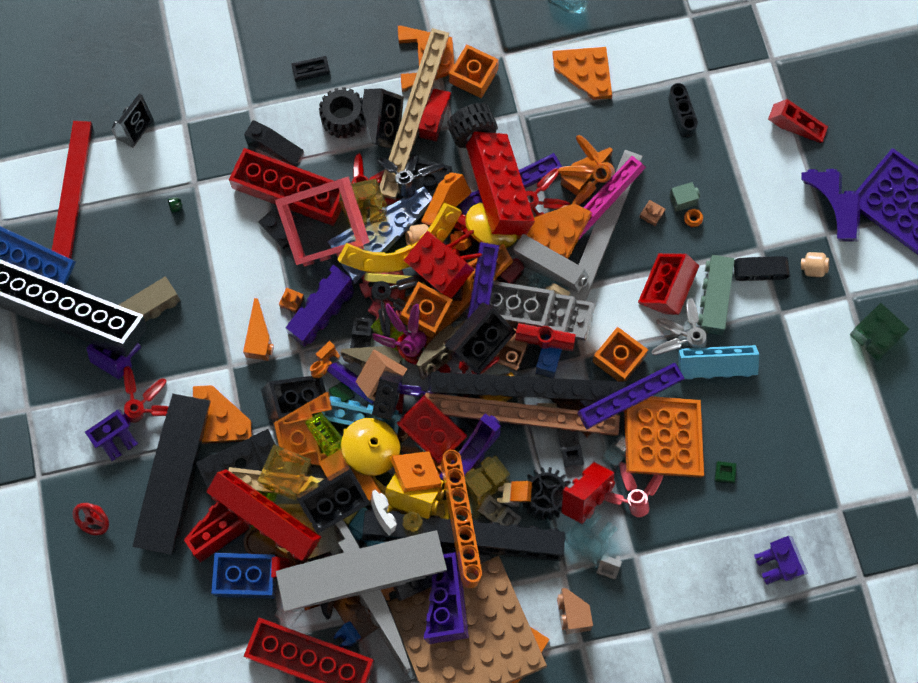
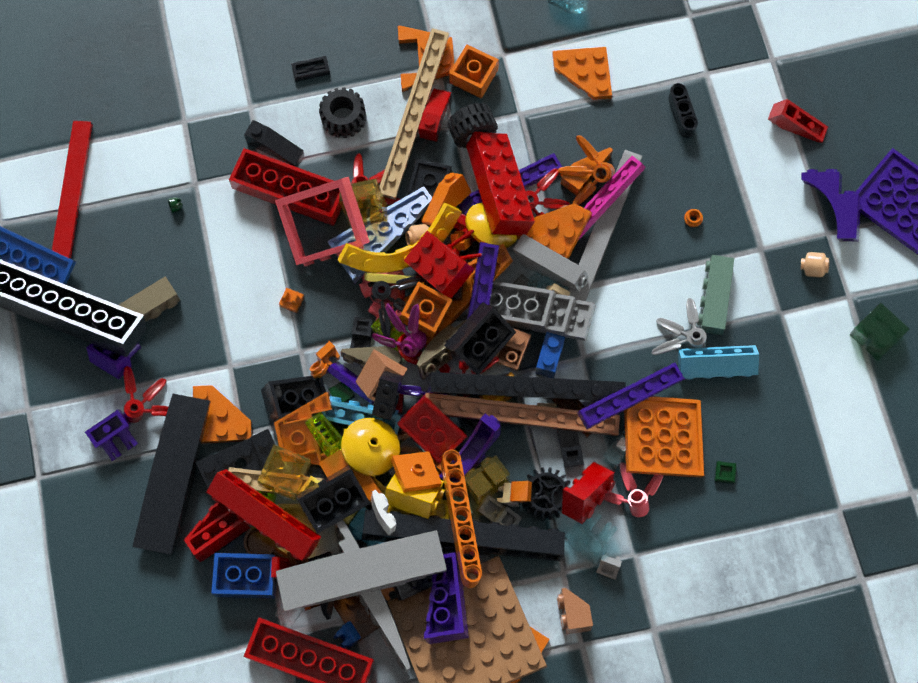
(93, 515): red piece -> none
(133, 122): black slope -> none
(258, 341): orange slope -> none
(273, 225): black plate -> none
(321, 307): dark purple wedge -> none
(382, 115): black slope -> none
(405, 179): black plant -> none
(409, 517): clear yellow plate -> none
(512, 272): dark red brick -> none
(532, 335): red piece -> none
(620, 355): orange brick -> none
(652, 213): nougat tile -> none
(669, 283): red slope -> none
(684, 196): sand green brick -> none
(761, 268): black beam -> none
(788, 557): dark purple brick -> none

